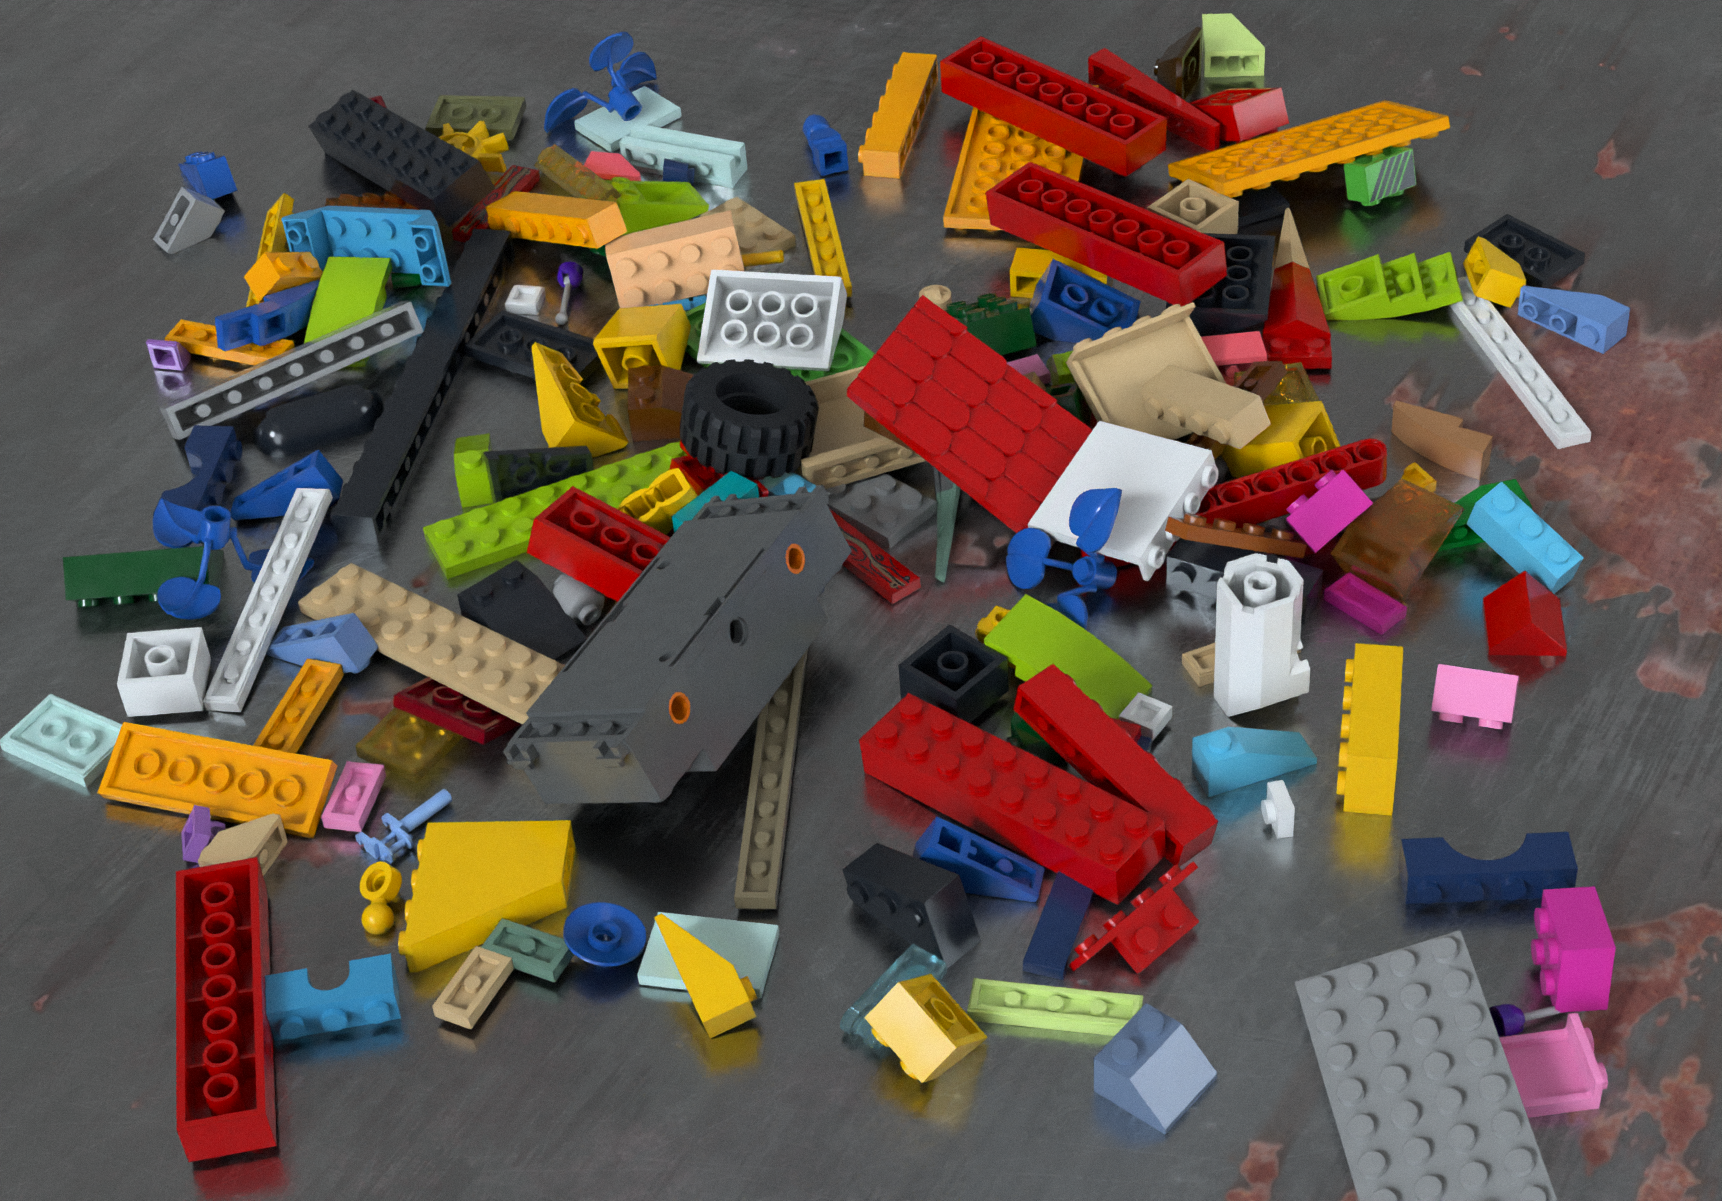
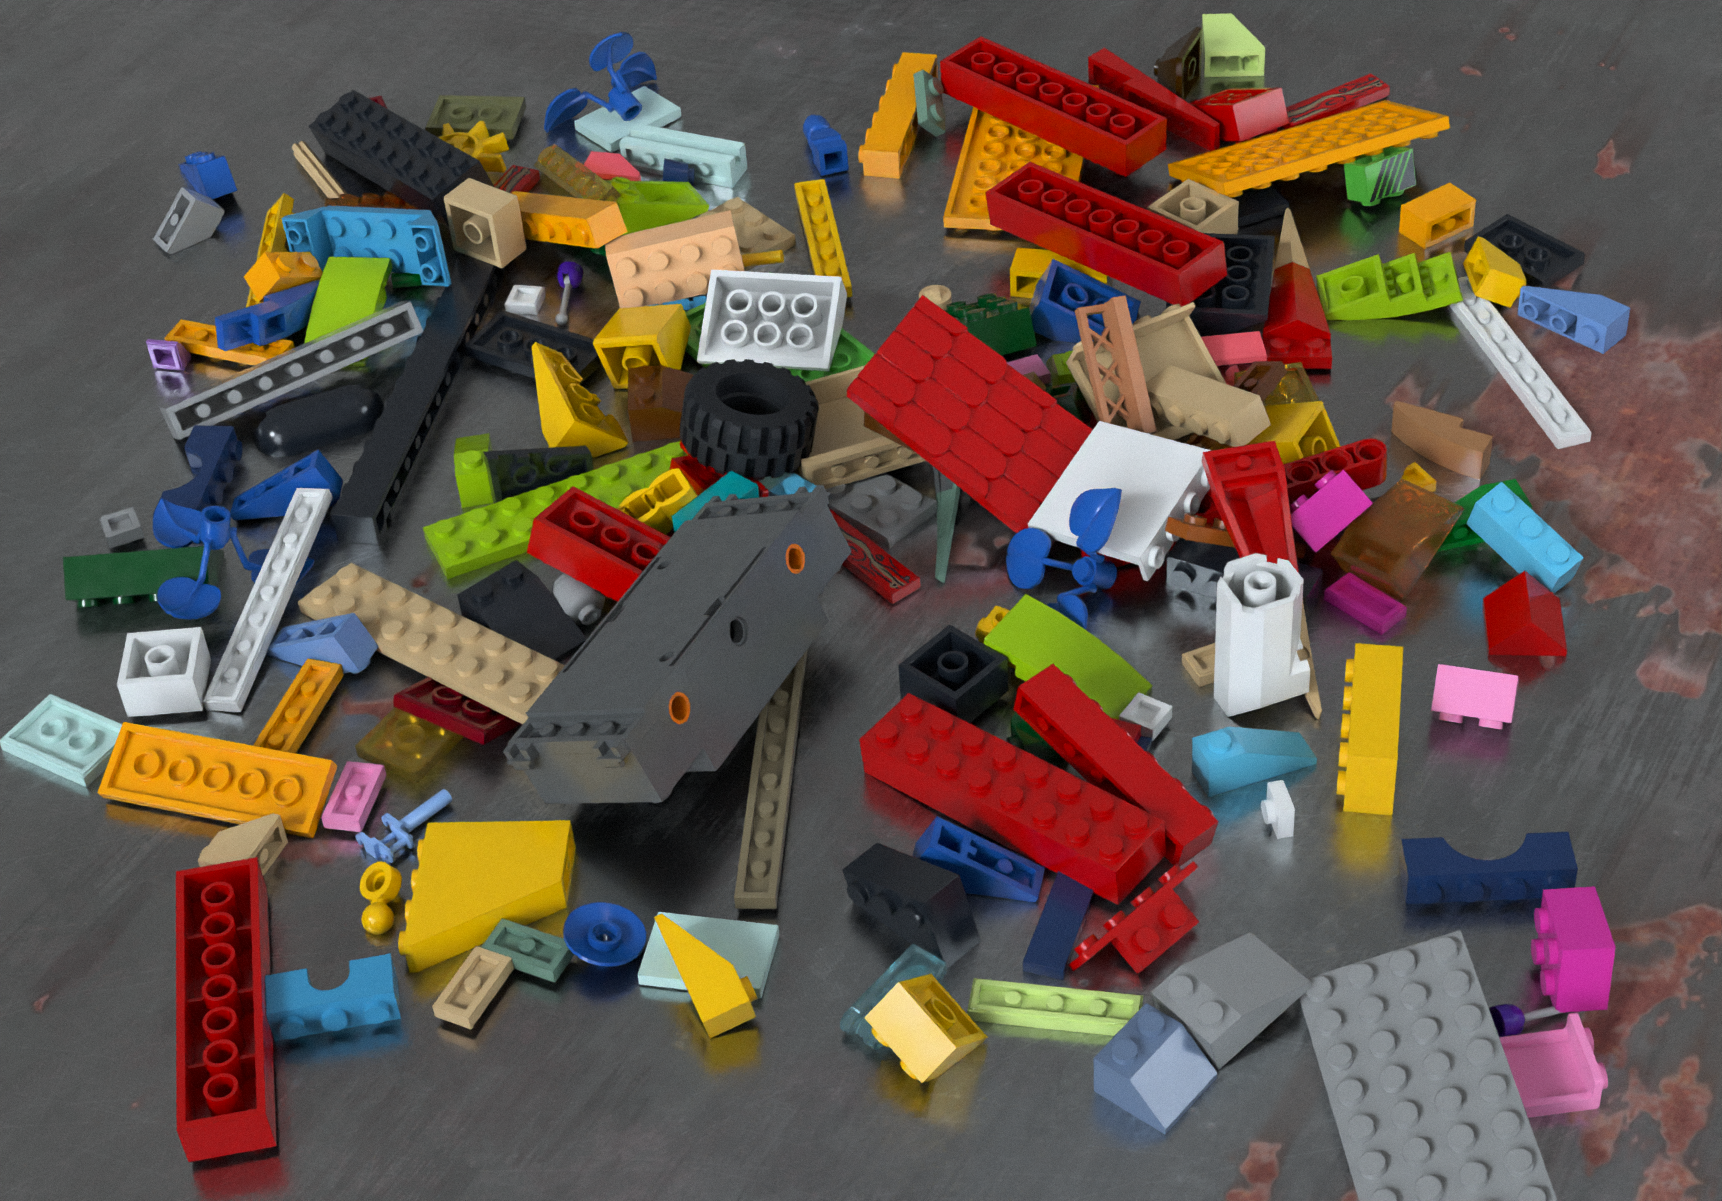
(121, 527): none -> light grey plate
(198, 833): medium lavender tile -> none
(317, 170): none -> tan axle
(485, 222): none -> tan brick
(929, 103): none -> sand green plate
(1126, 362): none -> nougat fence
(1230, 995): none -> light grey slope
(1254, 506): none -> red plate
(1337, 100): none -> red tile
(1437, 215): none -> light orange brick

